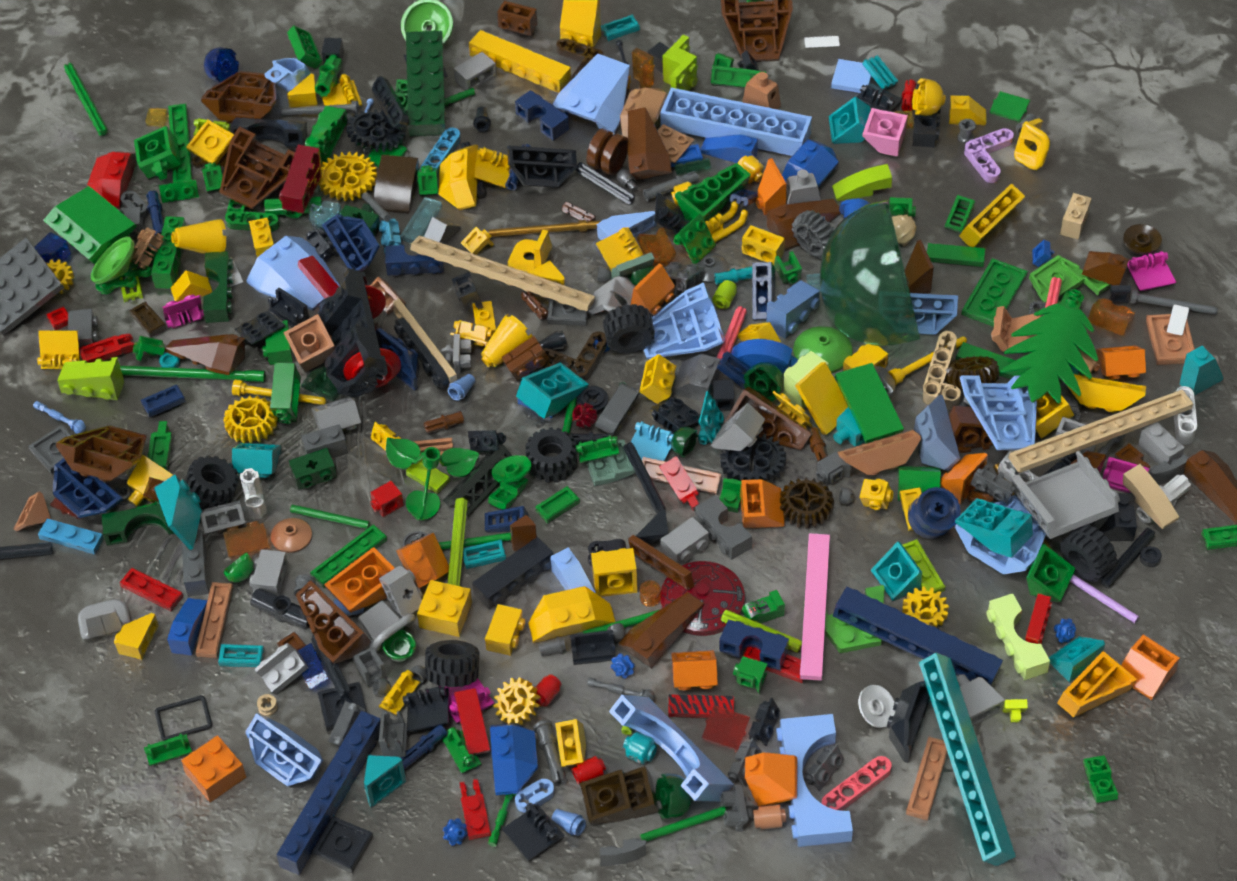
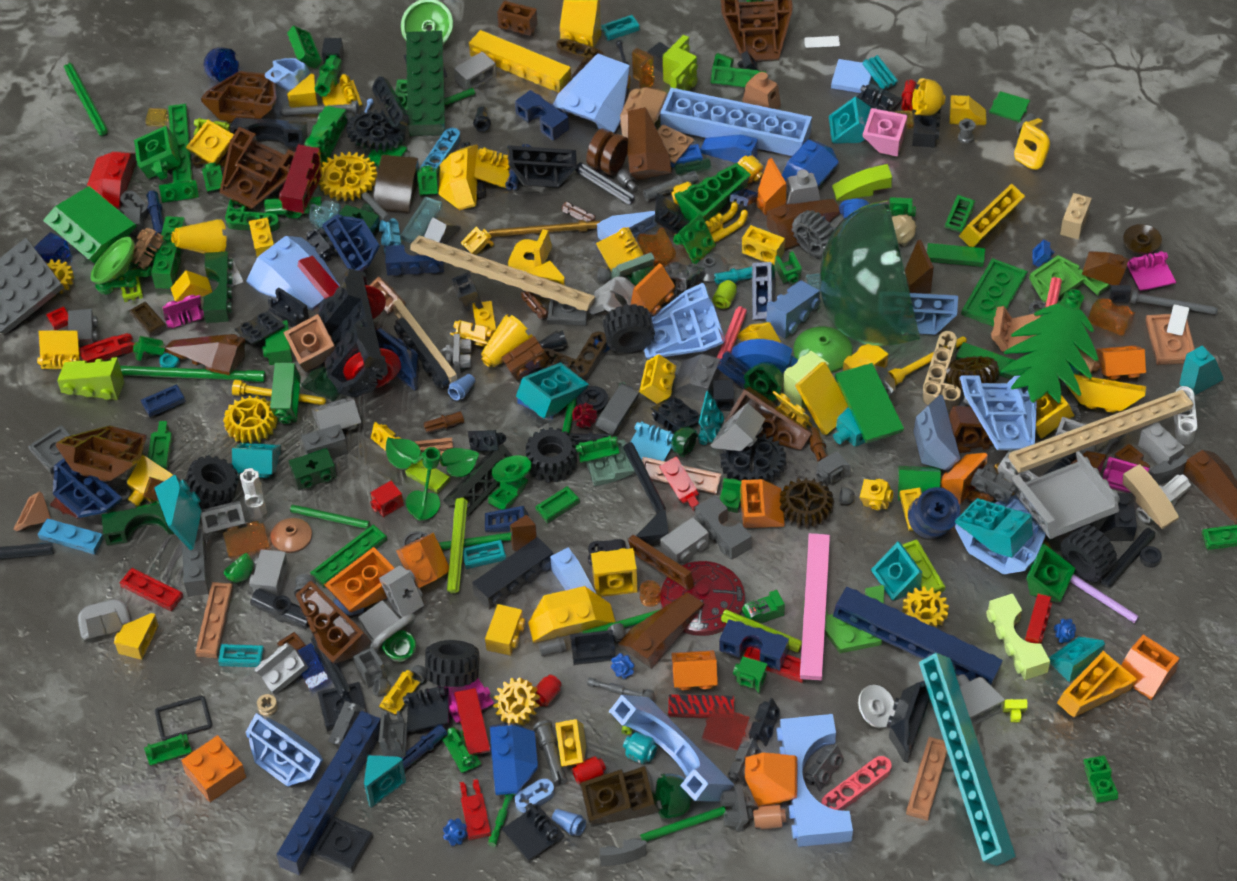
(77, 426): medium blue piece -> none
(187, 627): blue slope -> none
(444, 608): yellow brick -> none
(882, 453): nougat wedge -> none
(977, 150): lavender beam -> none

